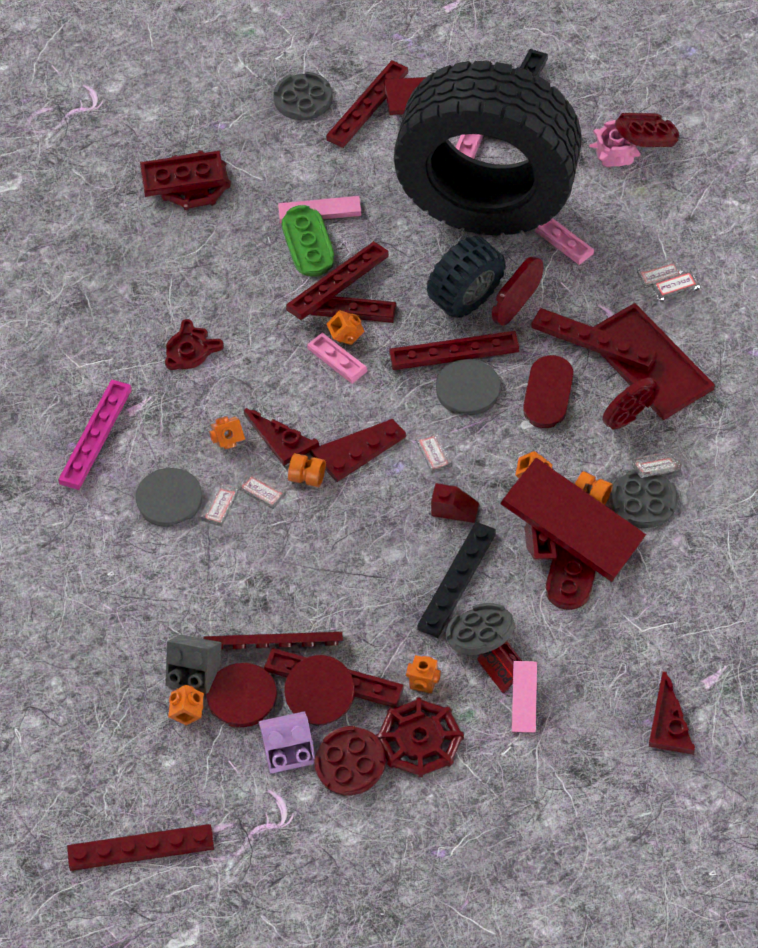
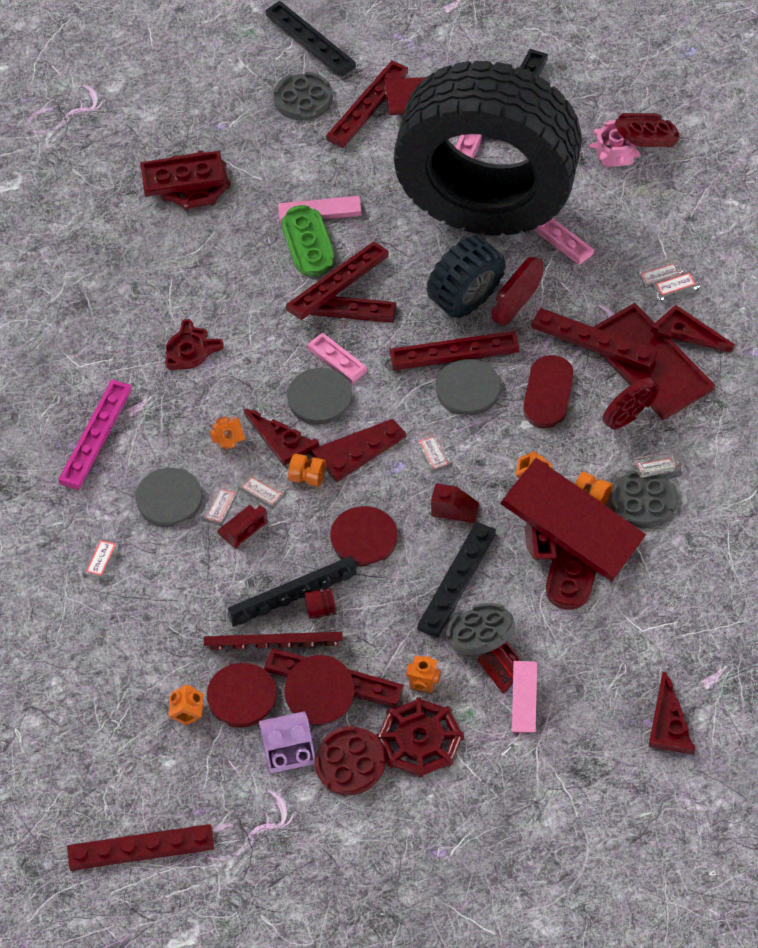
(101, 560): none -> tile
(192, 662): dark grey slope -> none
(243, 525): none -> dark red panel
(291, 591): none -> black plate
(310, 38): none -> black plate
(319, 395): none -> dark grey tile
(320, 603): none -> dark red piece
(345, 327): orange brick -> none
(364, 534): none -> dark red tile
(685, 327): none -> dark red wing

